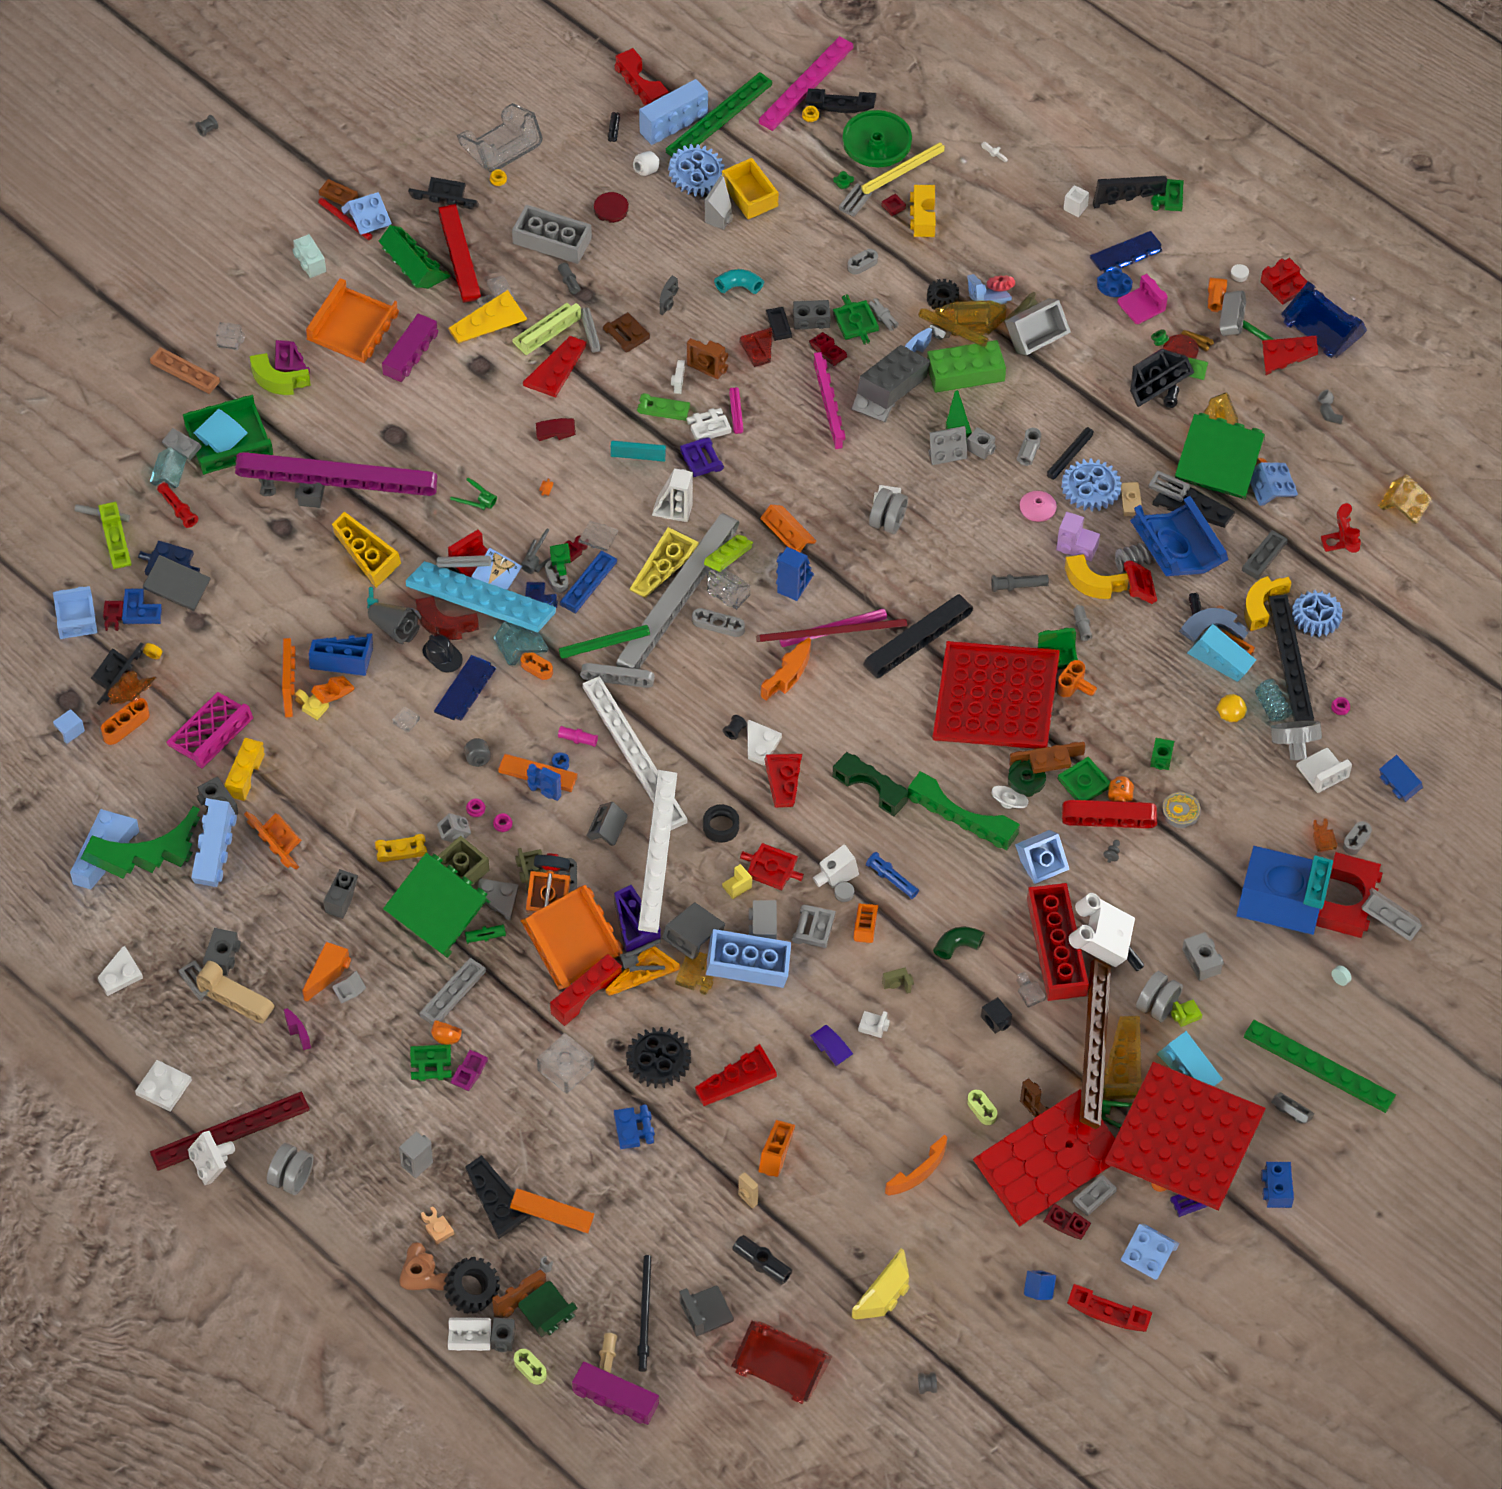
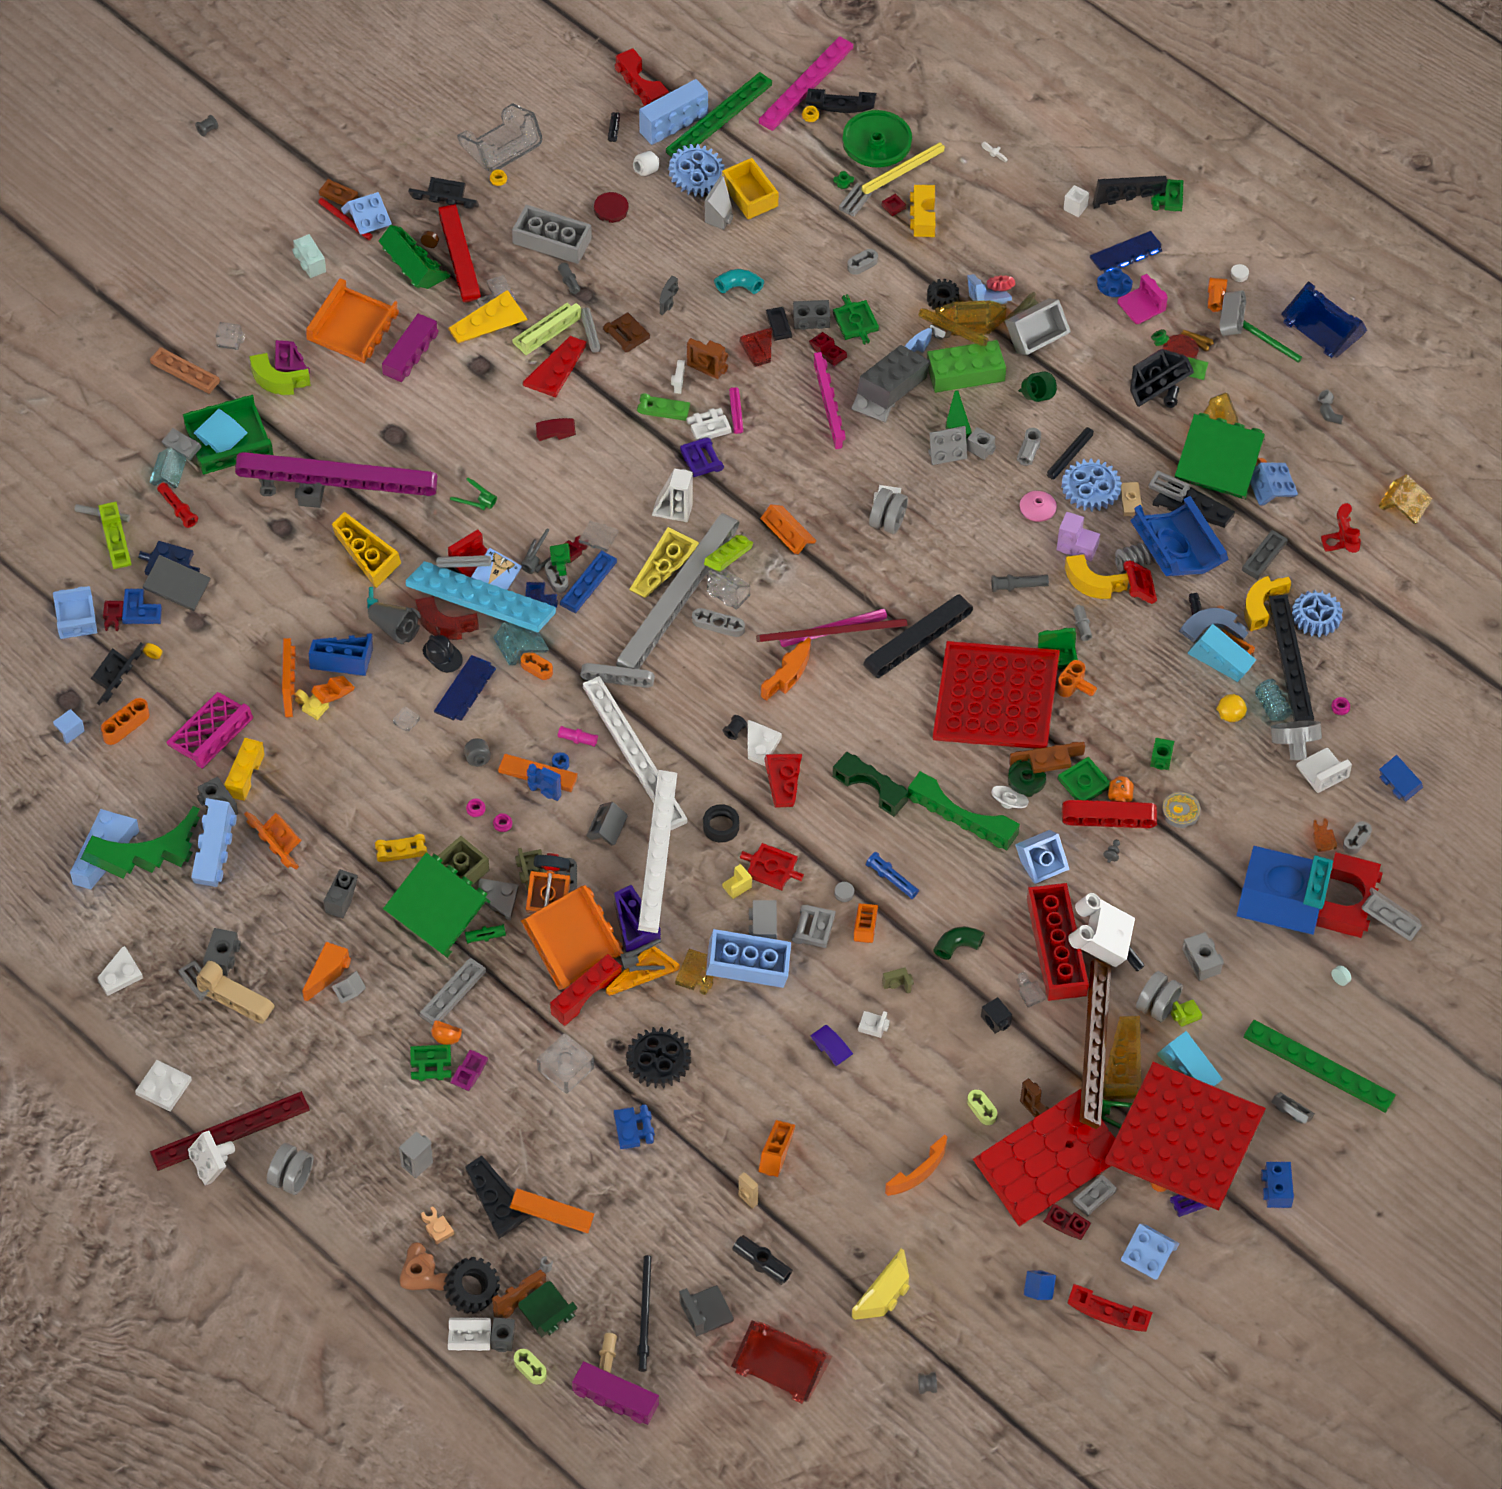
(129, 688): clear orange hinge -> none
(296, 1027): magenta slope -> none
(429, 239): none -> reddish brown tile
(453, 827): light grey brick -> none
(546, 487): orange plate -> none
(604, 641): green axle -> none
(638, 451): teal tile -> none
(691, 929): dark grey panel -> none
(746, 1073): red wing -> none
(793, 573): blue wedge -> none
(837, 868): white torso -> none
(883, 314): light grey pin -> none
(1039, 386): none -> dark green piece
(1282, 352): red wing -> none
(1283, 280): red plate -> none

